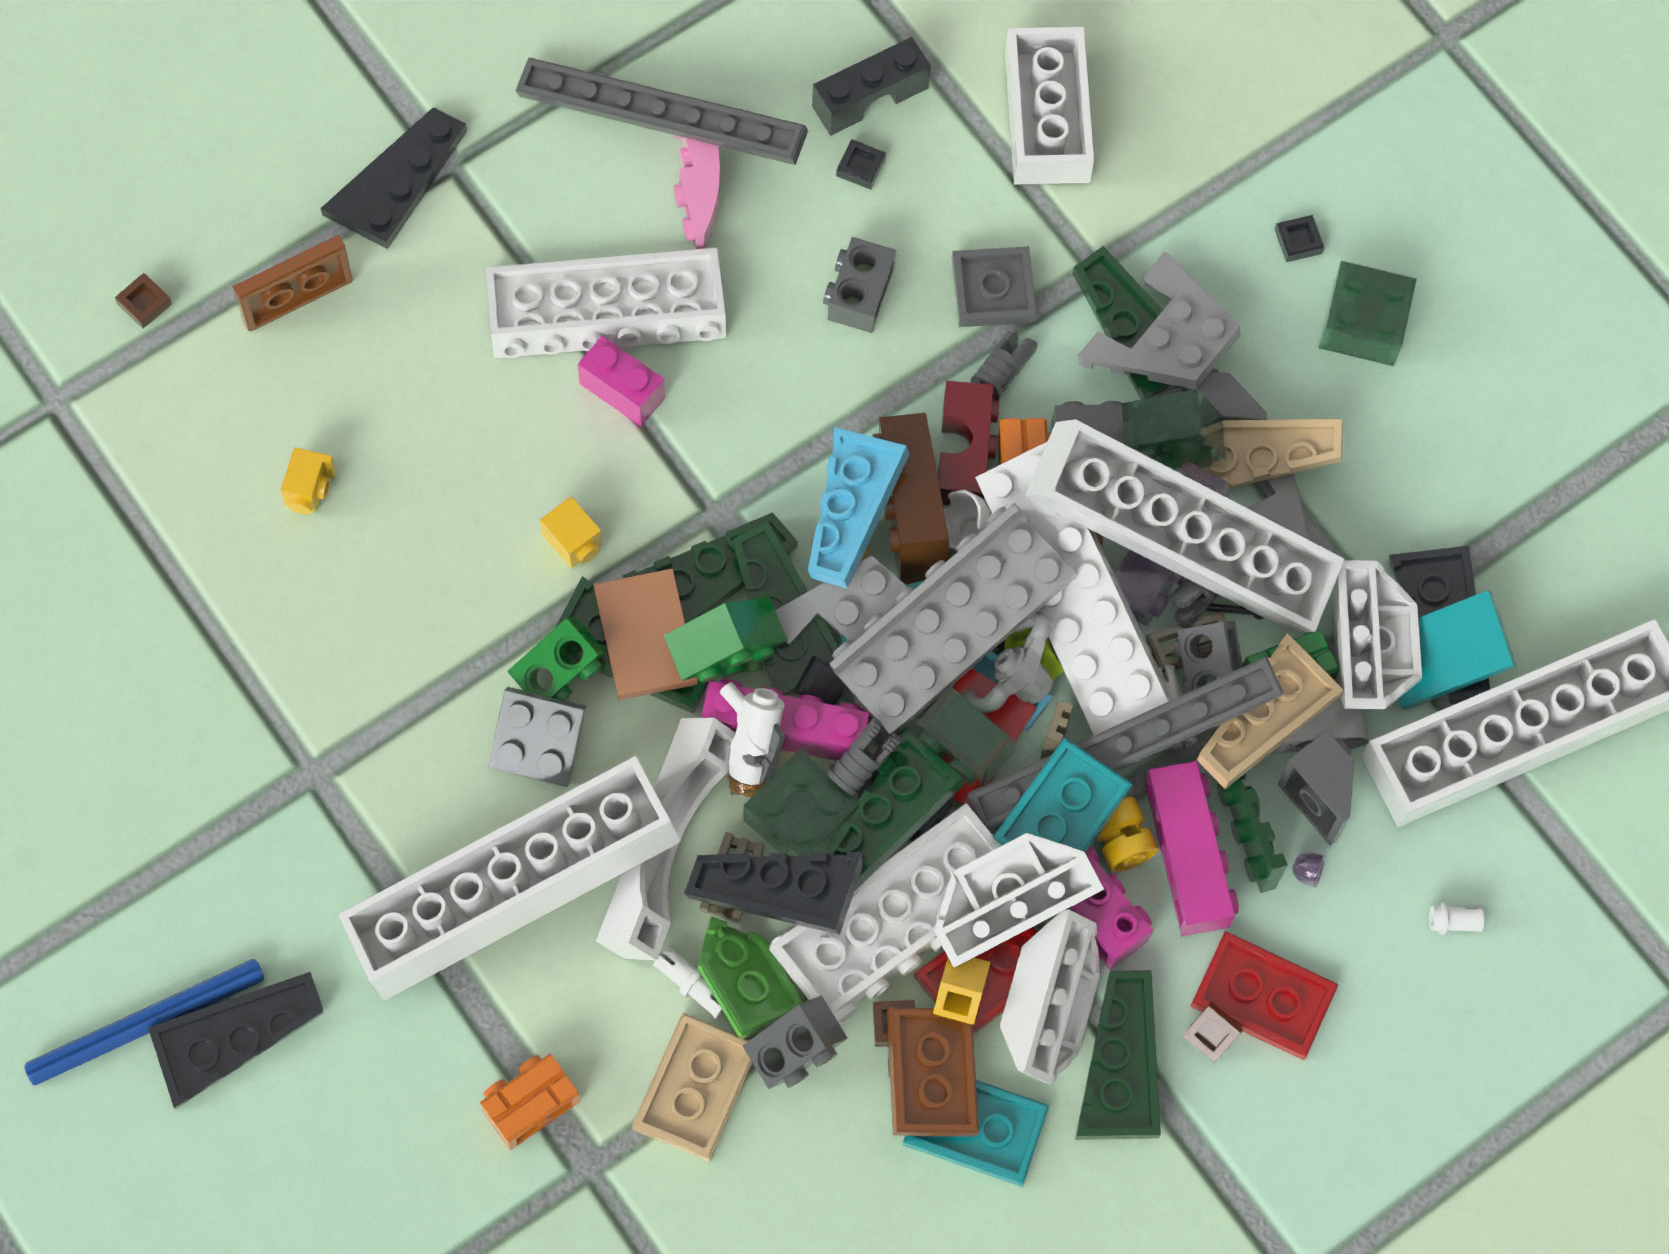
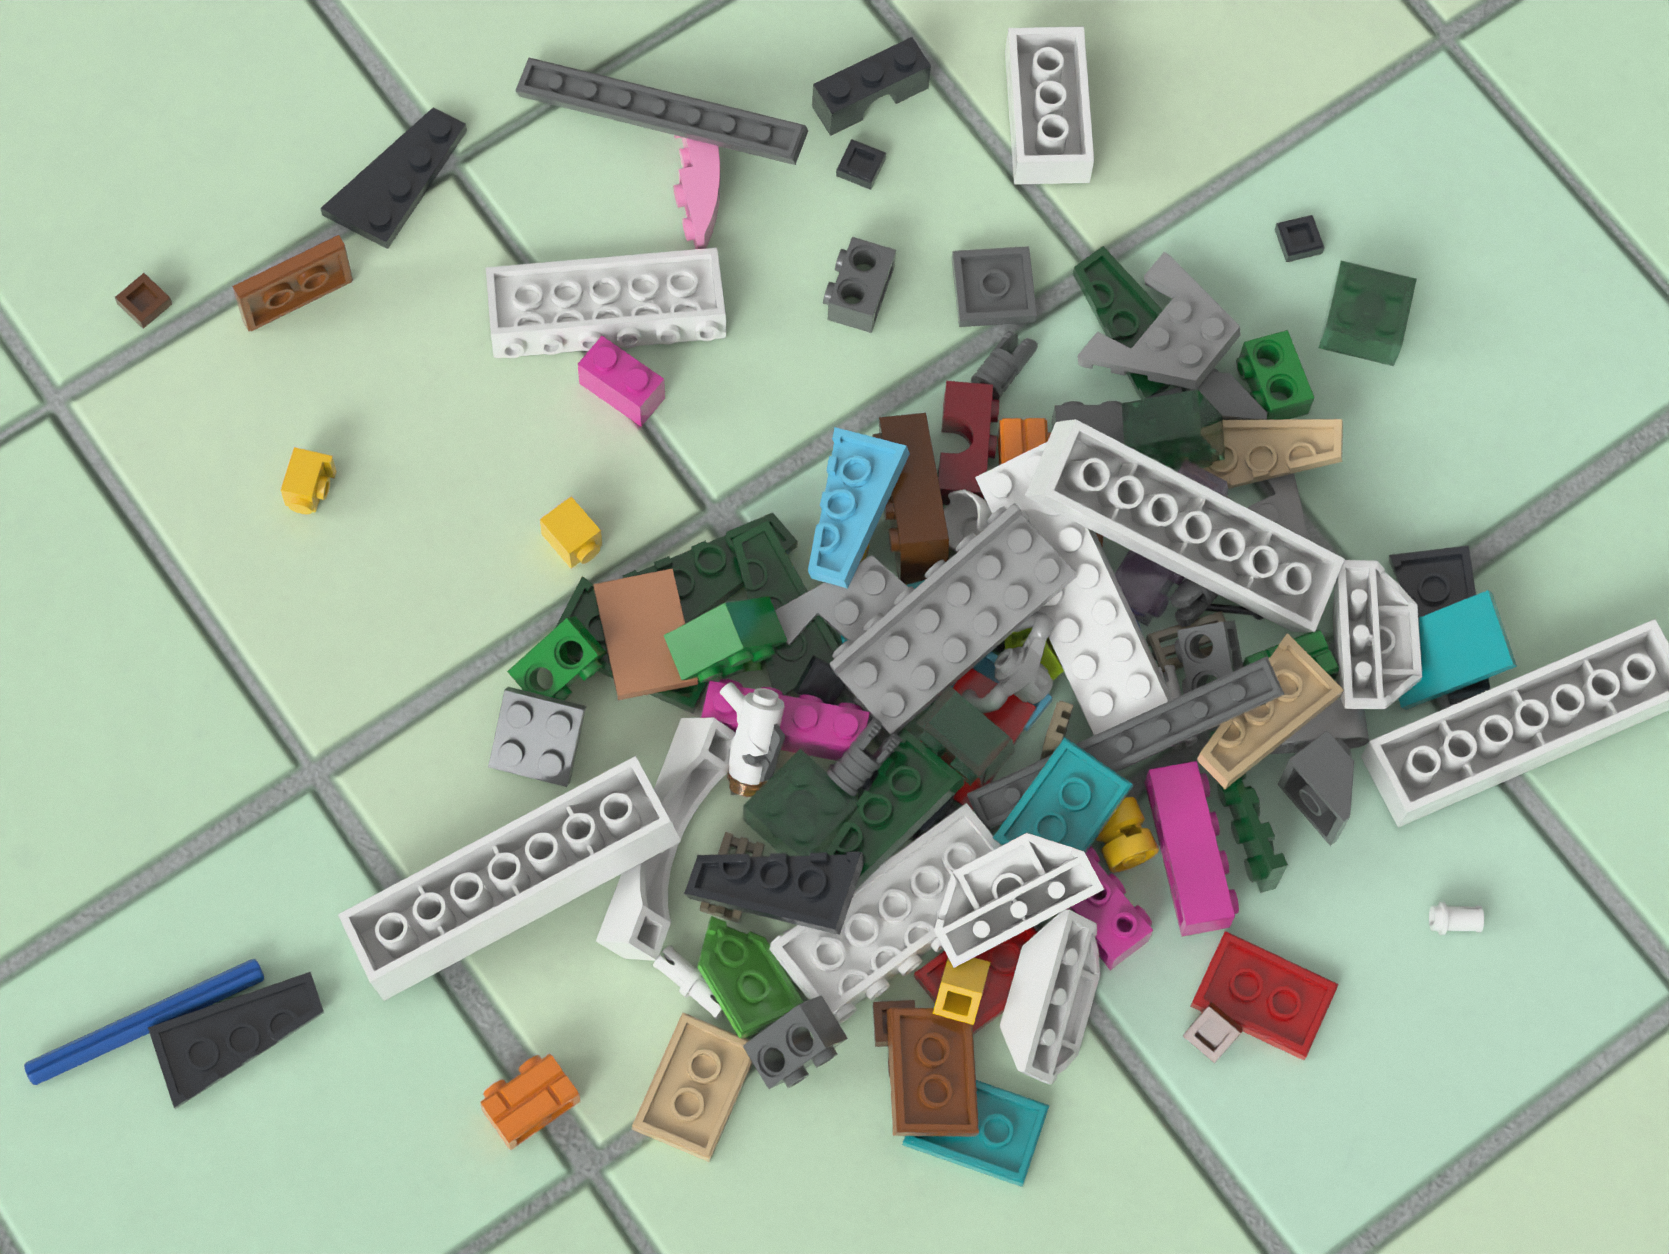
(1122, 1073): dark green wing -> none
(1283, 377): none -> green brick
(1308, 868): clear purple hinge -> none

